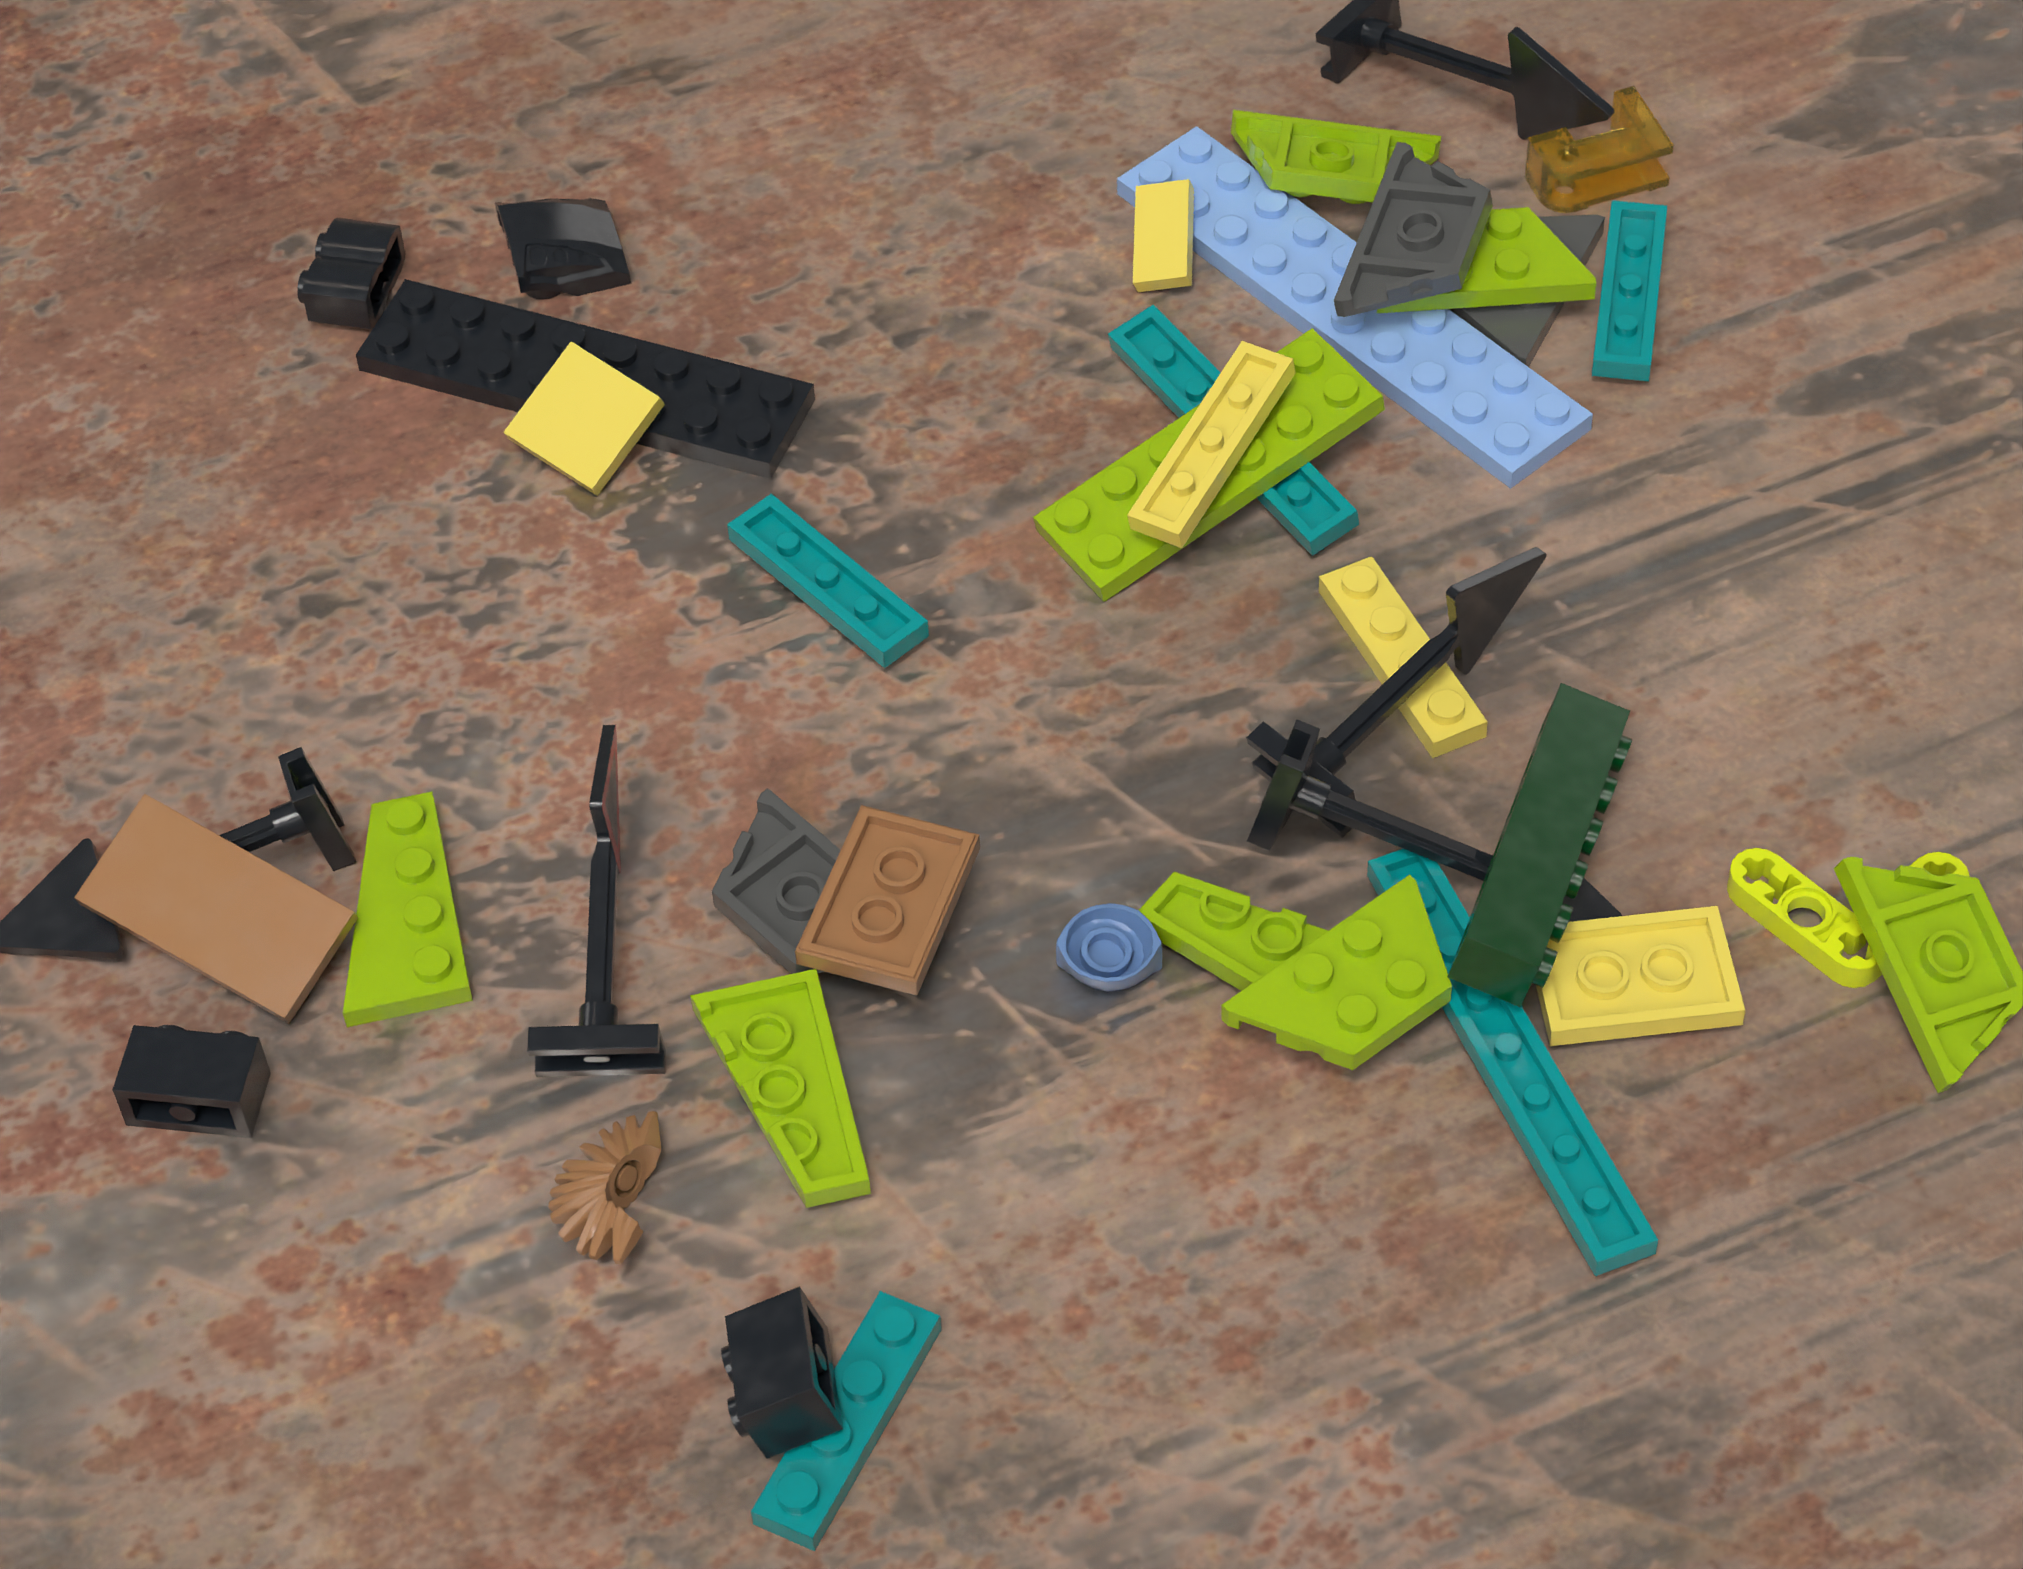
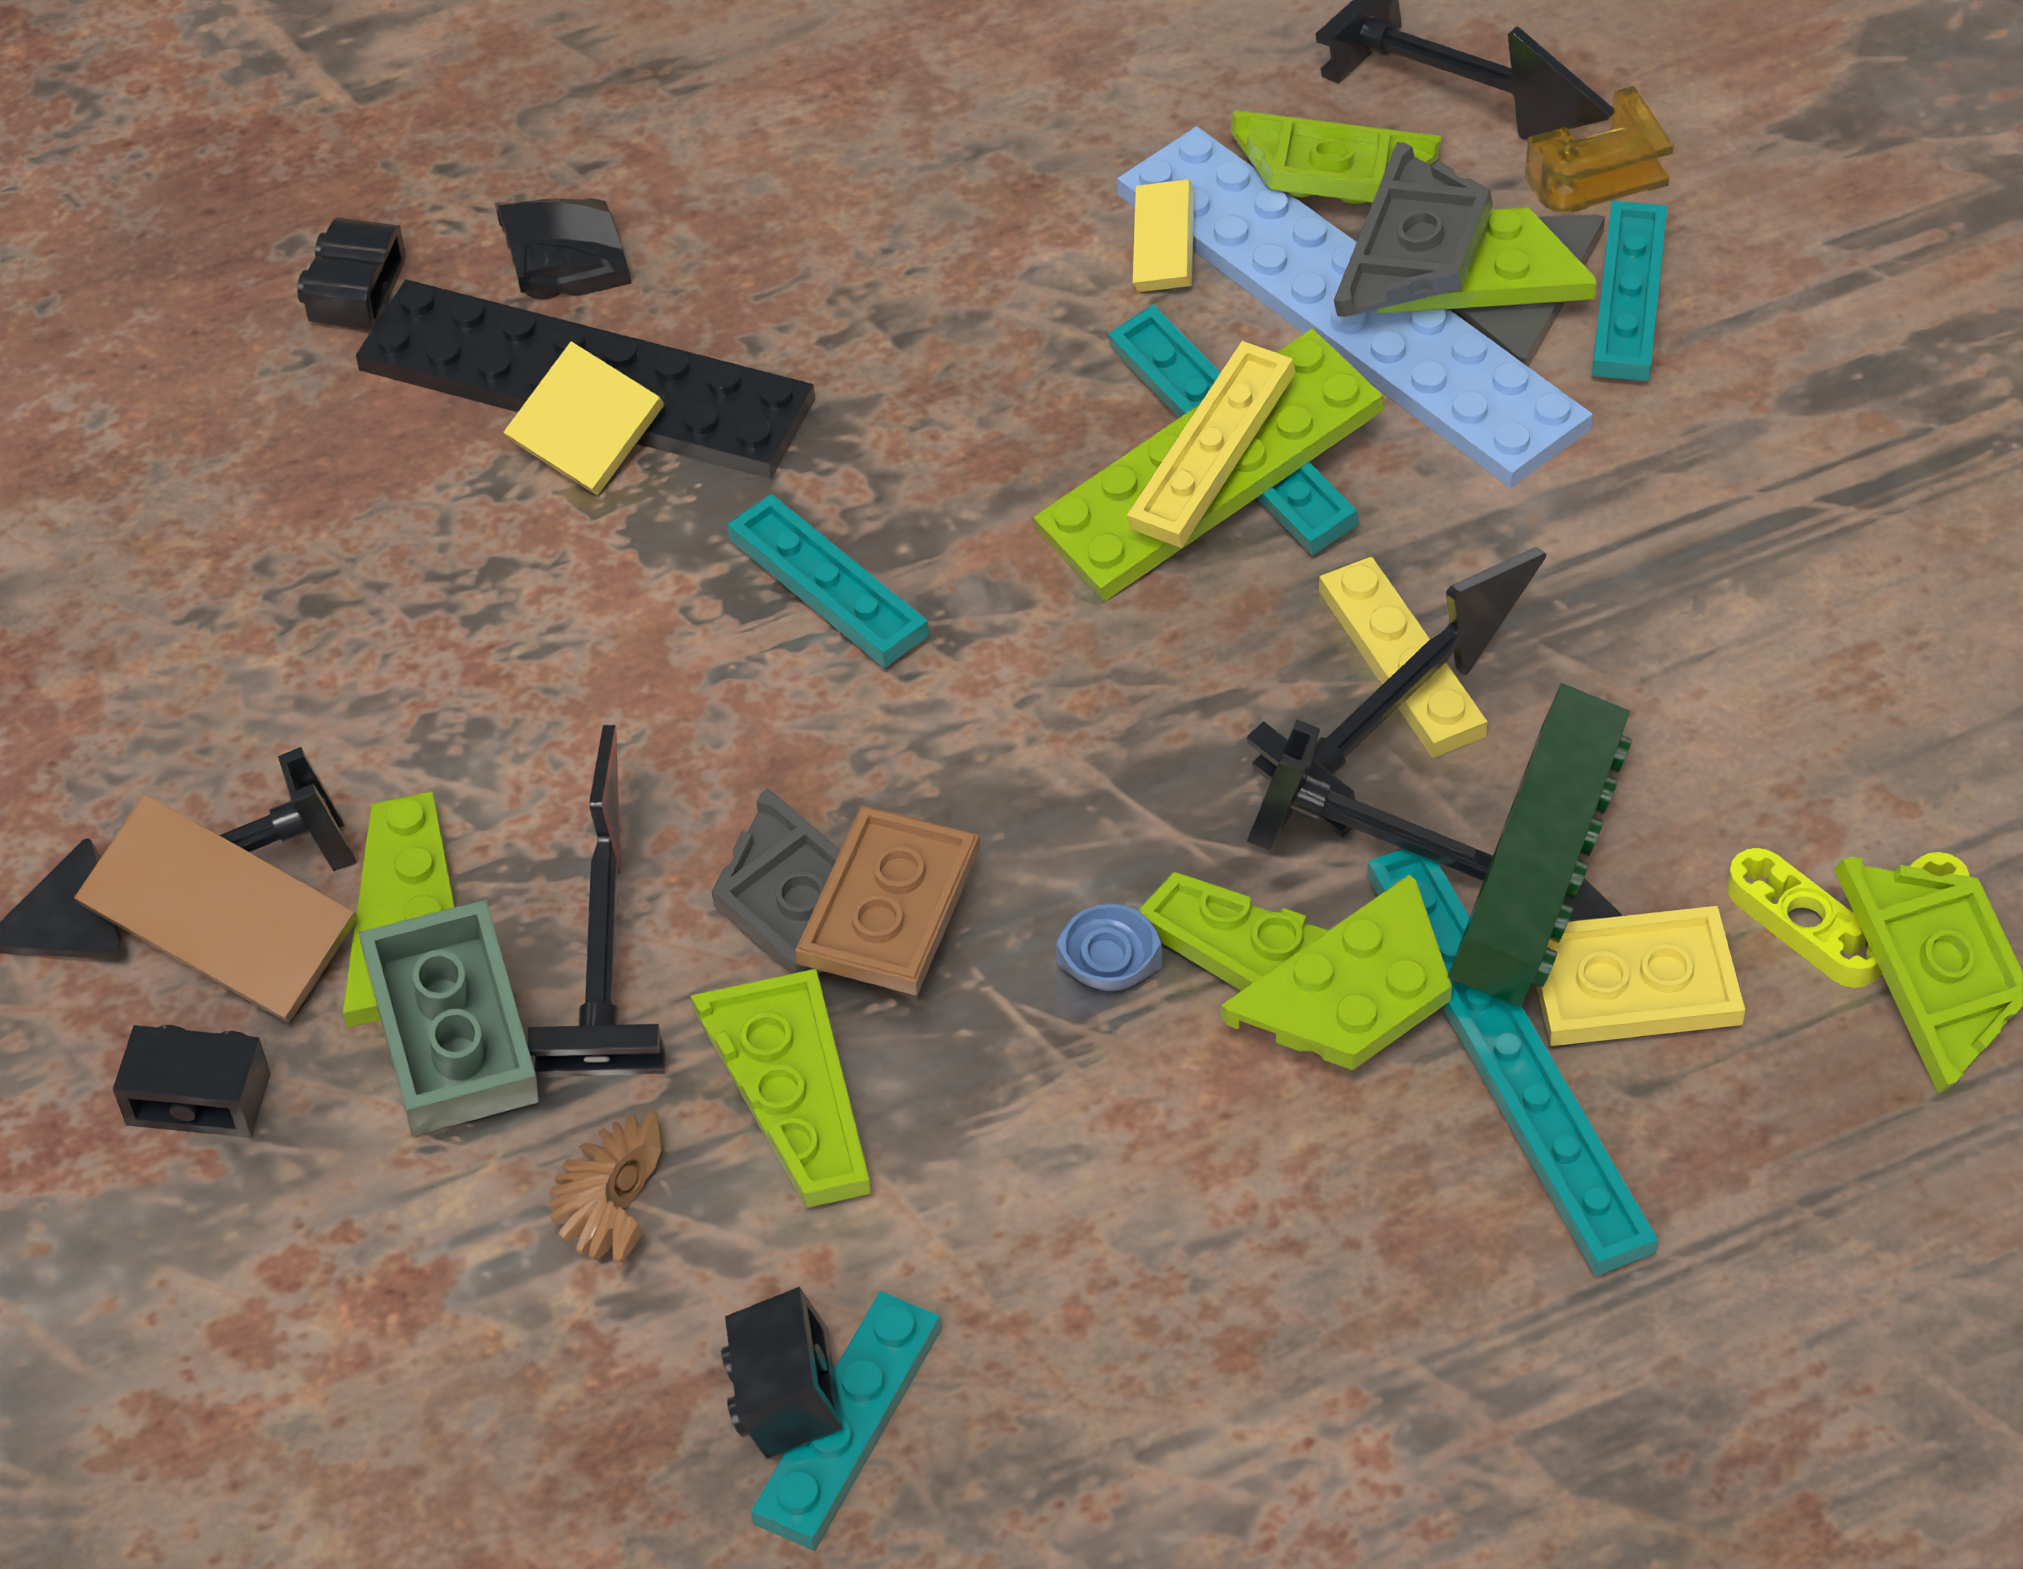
(449, 1017): none -> sand green brick

